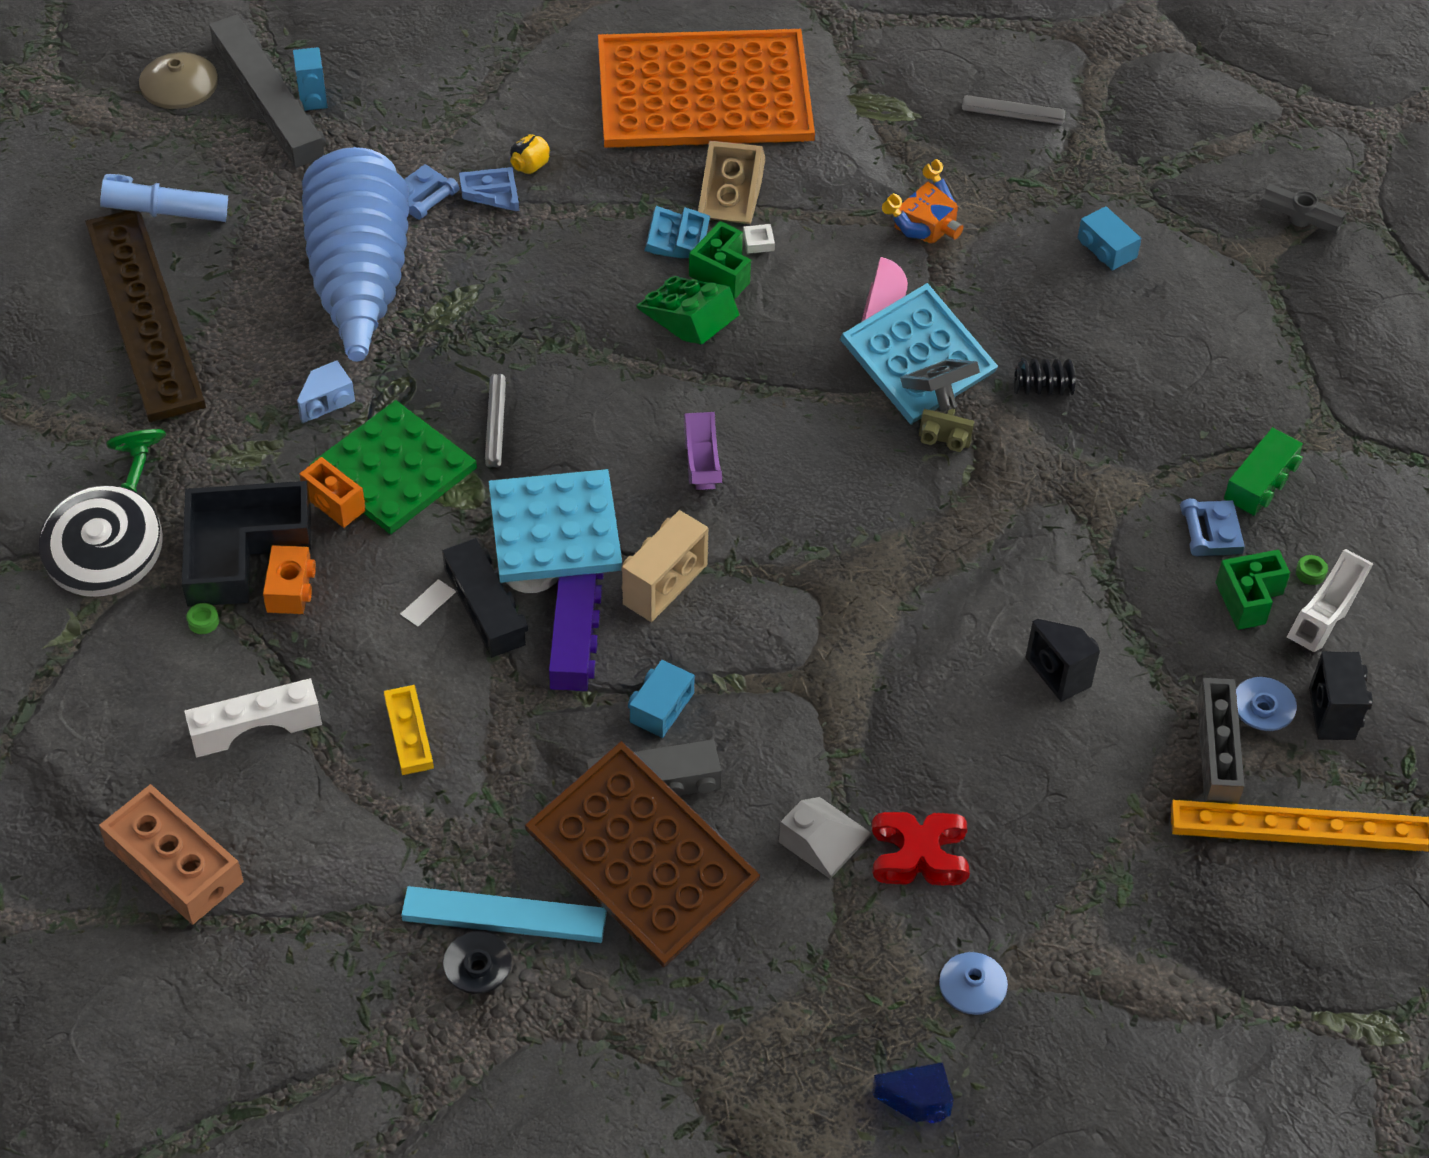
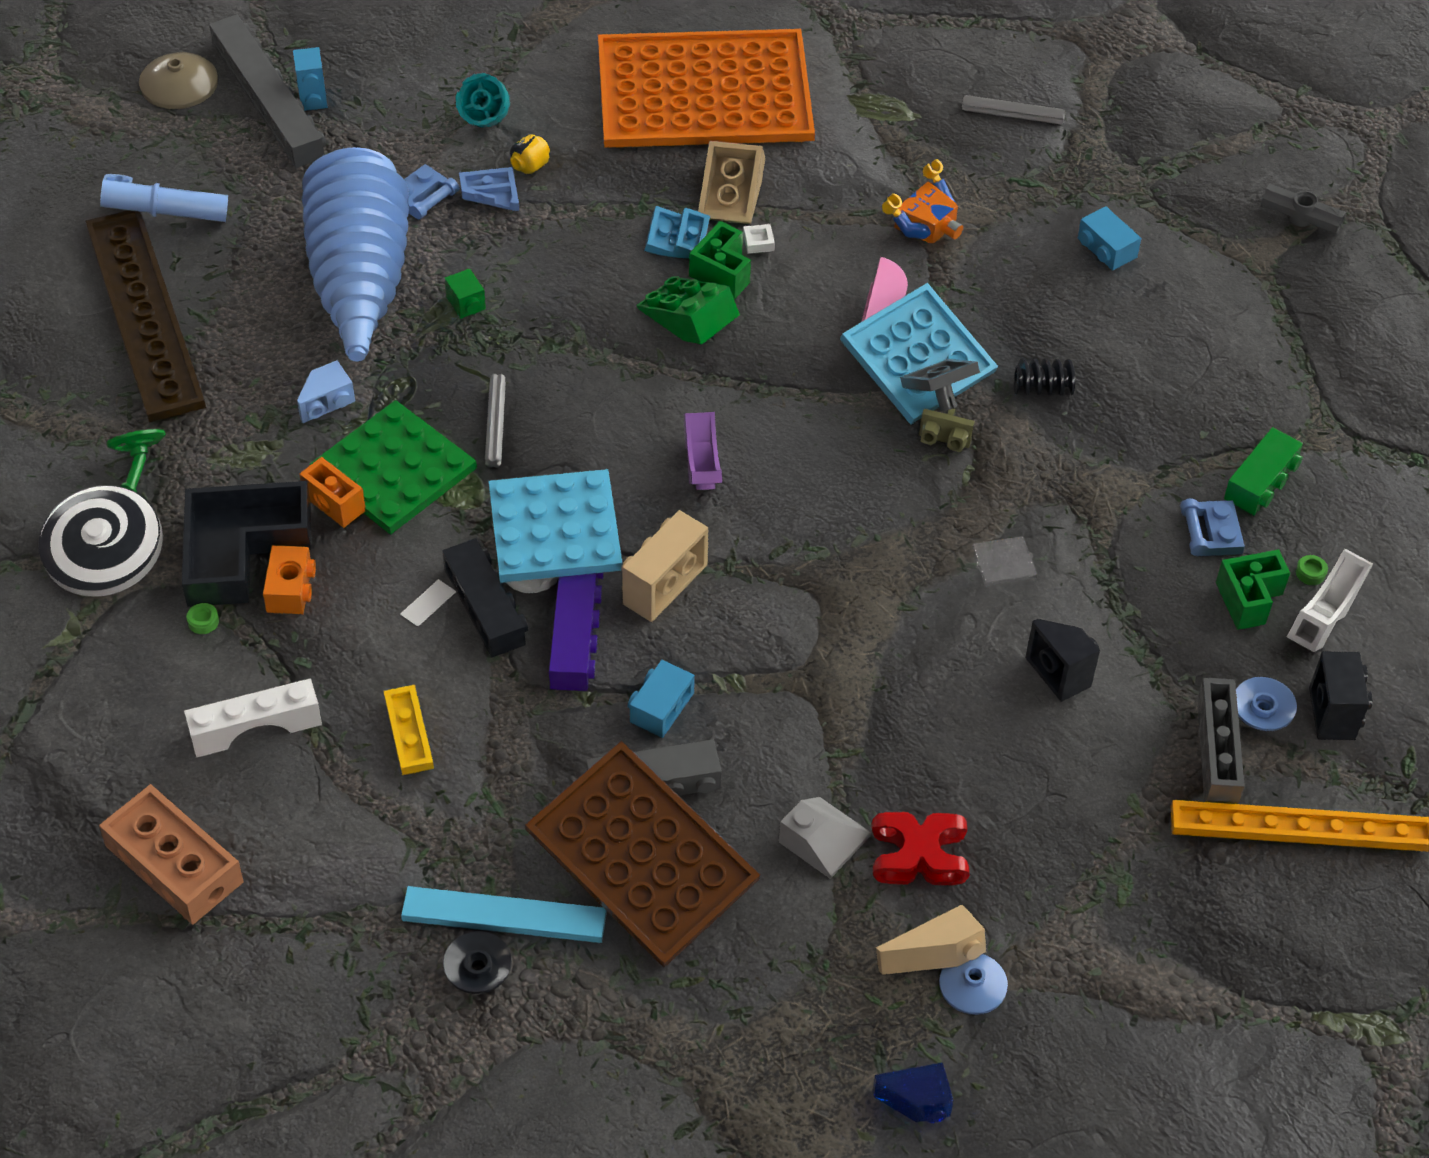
(465, 293): none -> green brick
(482, 100): none -> teal cylinder
(935, 944): none -> tan slope
(1004, 561): none -> clear piece

